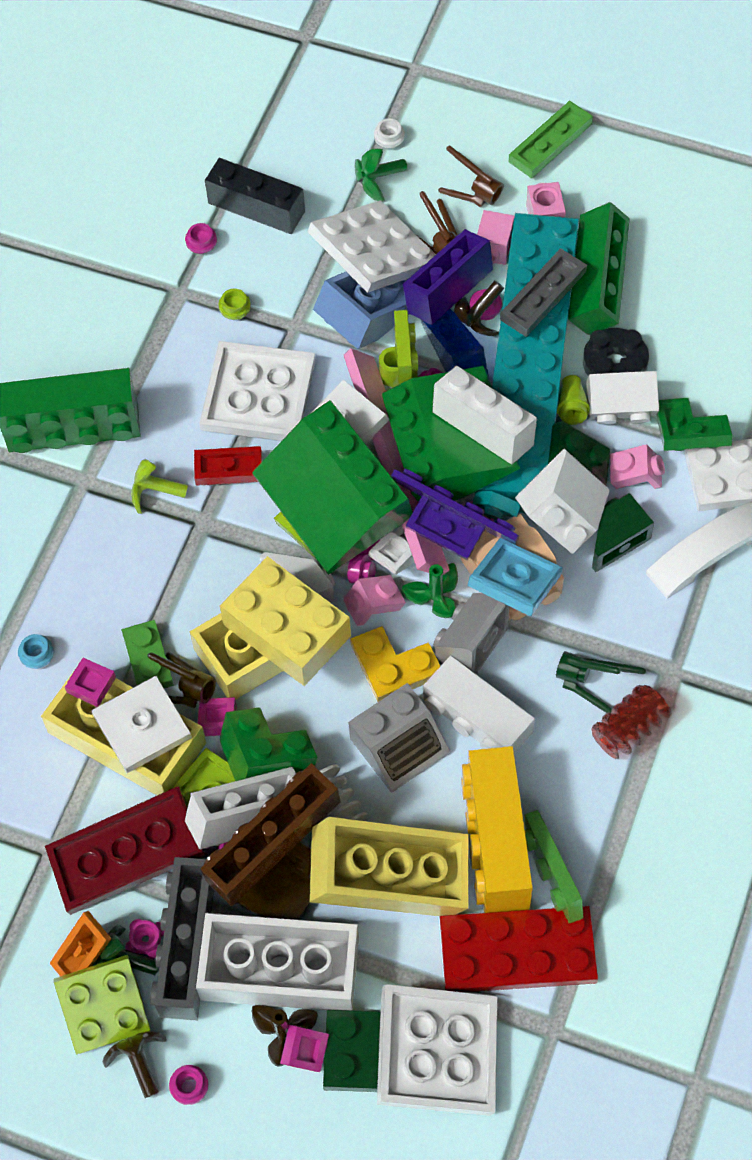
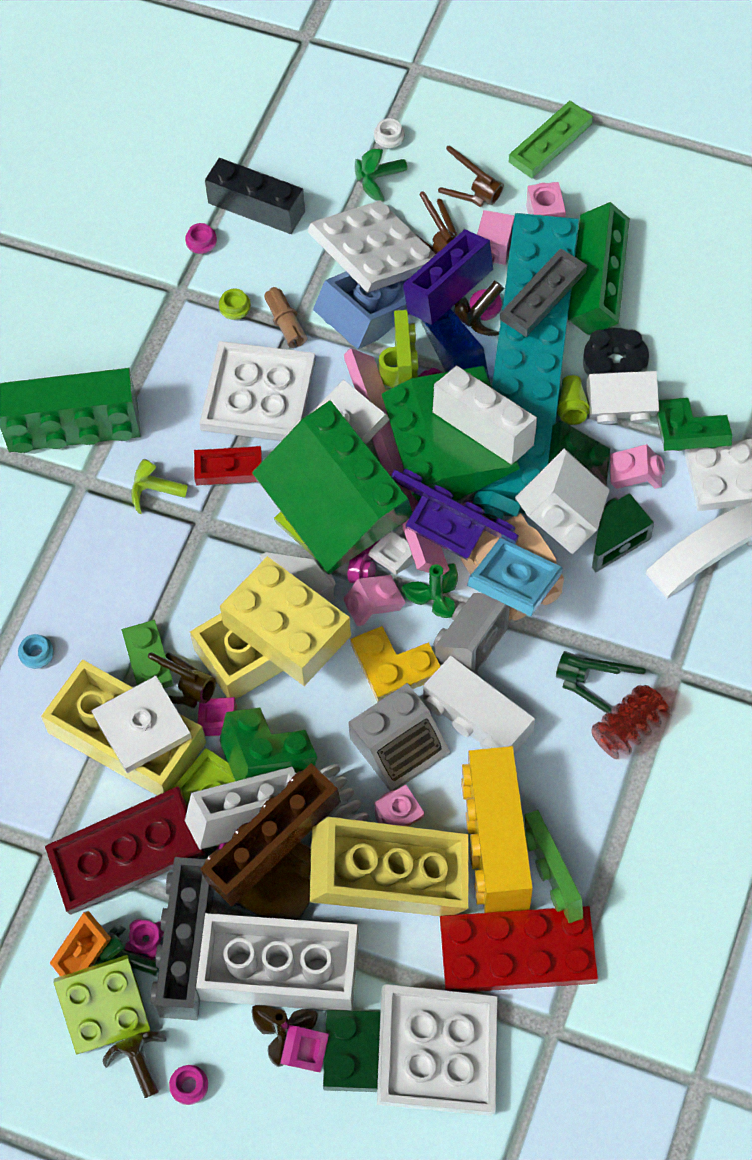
(90, 682): dark pink plate -> none
(285, 317): none -> medium nougat axle
(398, 808): none -> bright pink bracket

